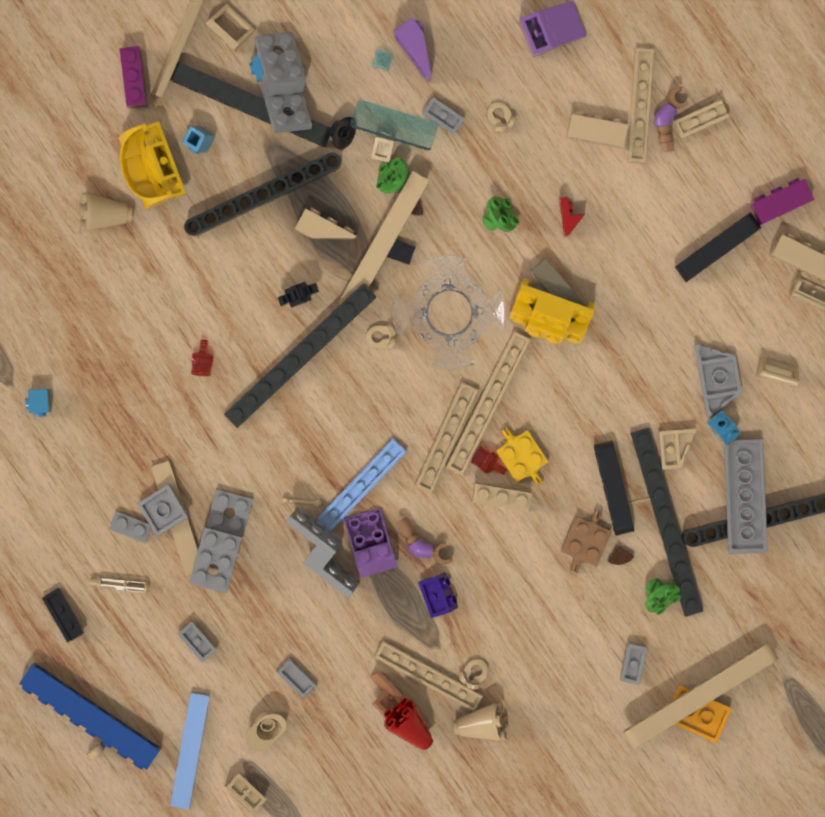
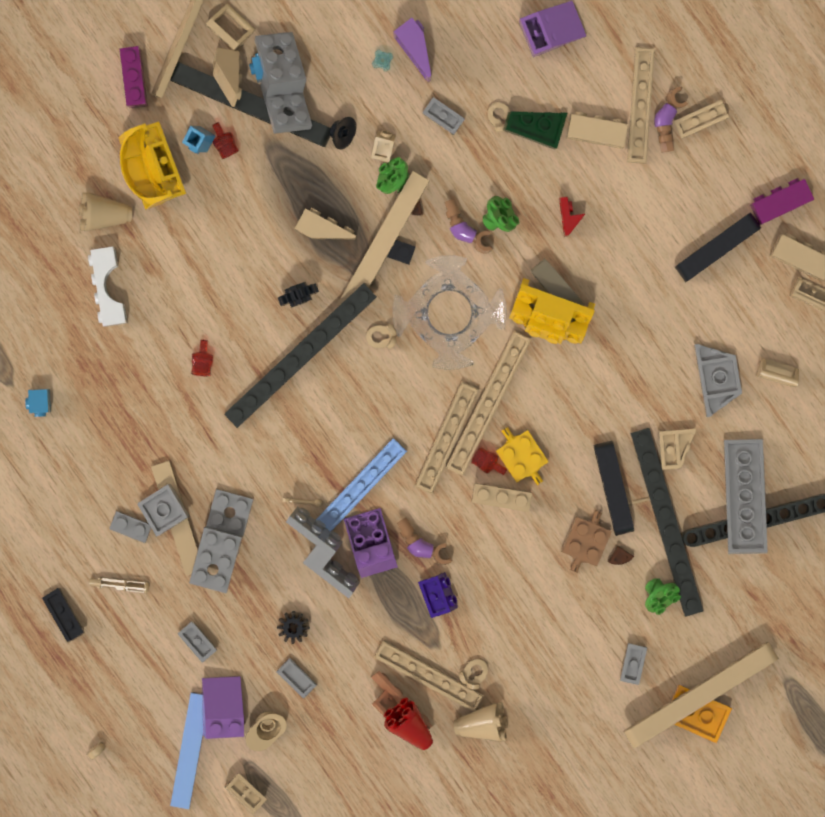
(90, 716): blue brick -> none
(103, 262): none -> white arch
(222, 707): none -> medium lavender slope
(224, 142): none -> clear red piece
(226, 72): none -> tan slope
(252, 194): pearl dark grey beam -> none
(286, 626): none -> black gear
(394, 125): clear light blue piece -> none
(462, 231): none -> medium nougat piece
(536, 126): none -> dark green wing
(724, 427): dark azure brick -> none

